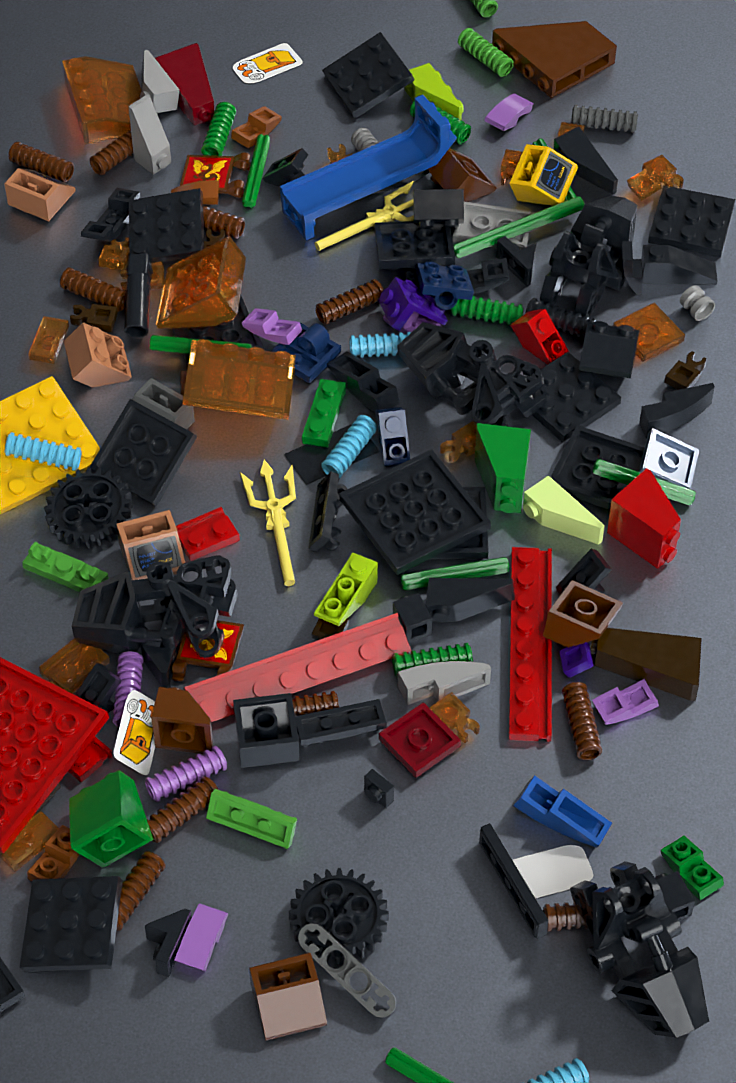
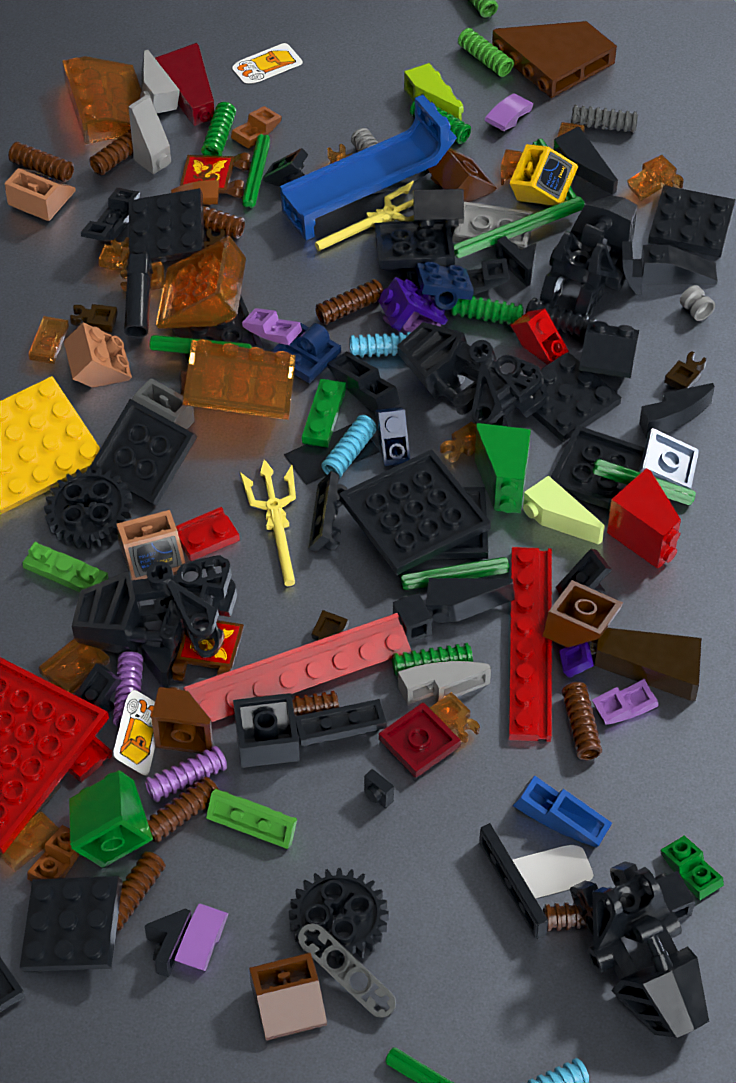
(43, 451): medium azure piece -> none
(93, 289): reddish brown piece -> none
(348, 590): lime slope -> none
(368, 75): black plate -> none
(656, 331): clear orange plate -> none

